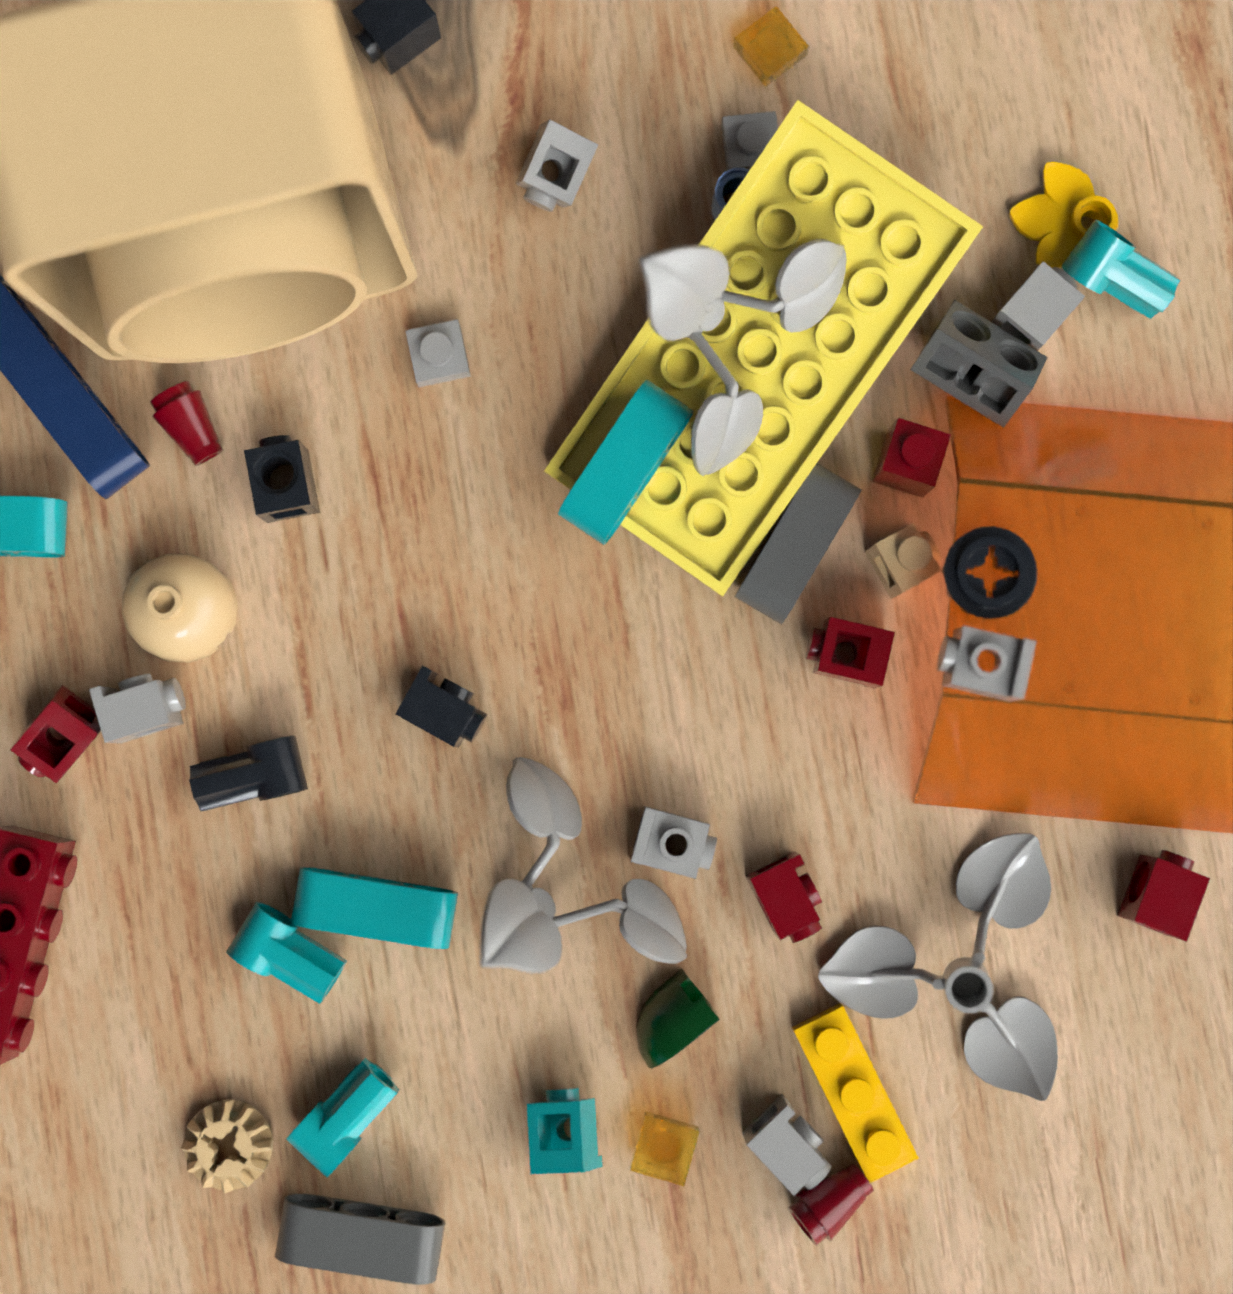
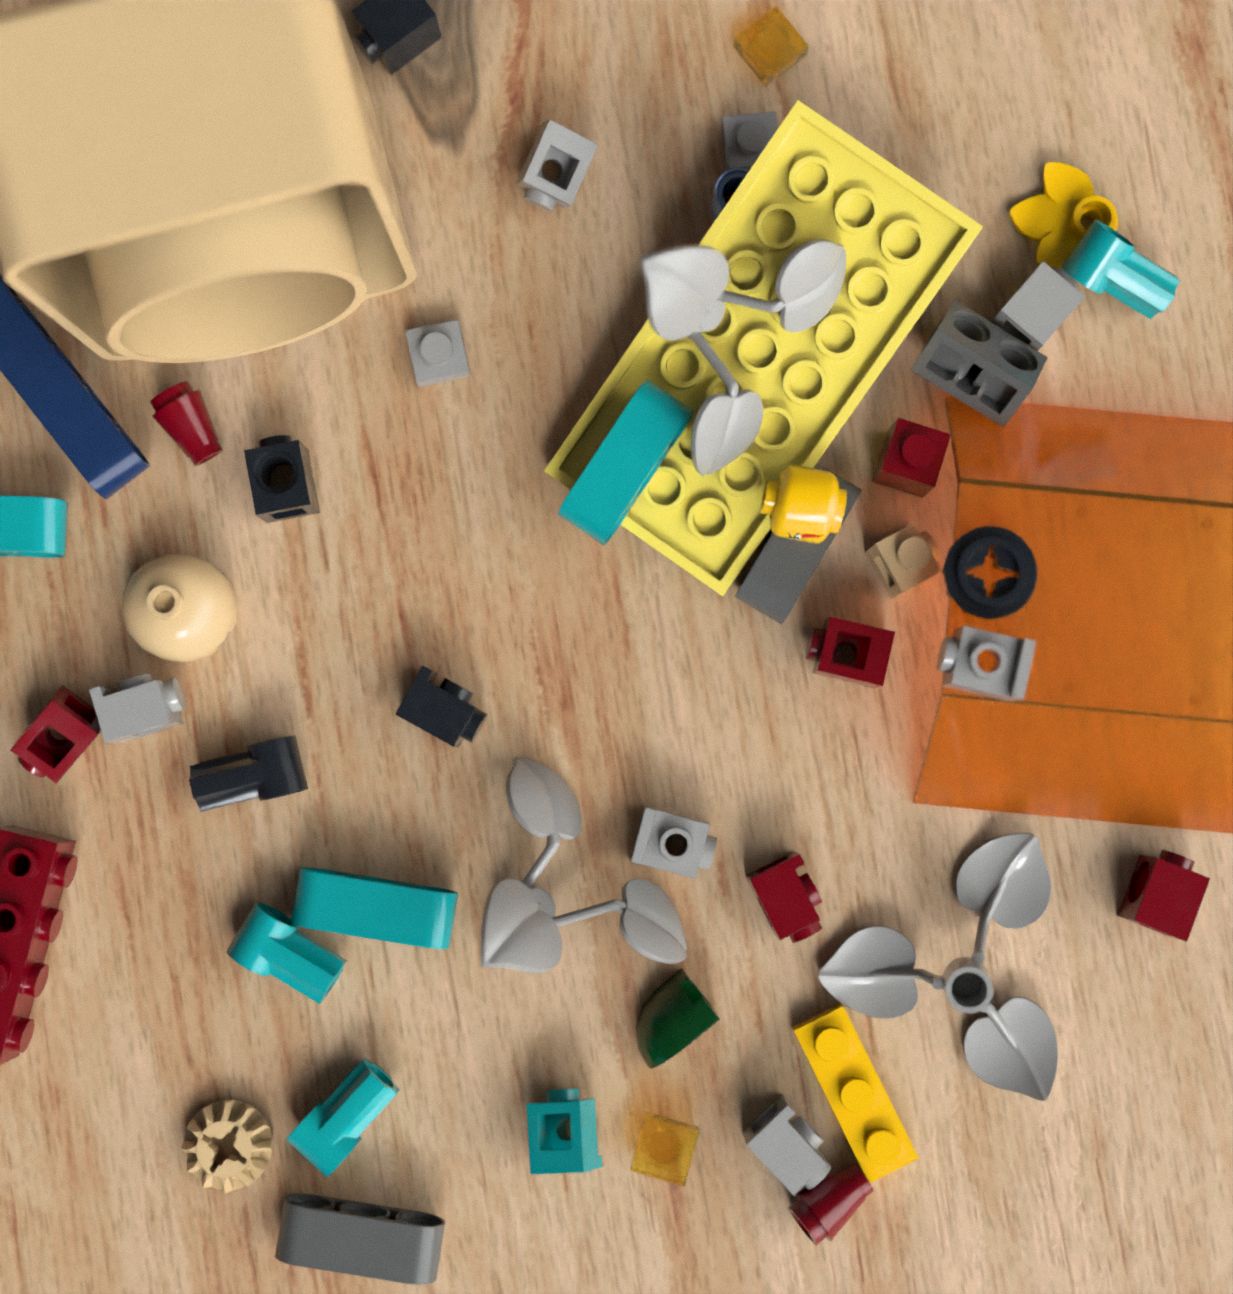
(804, 504): none -> yellow head

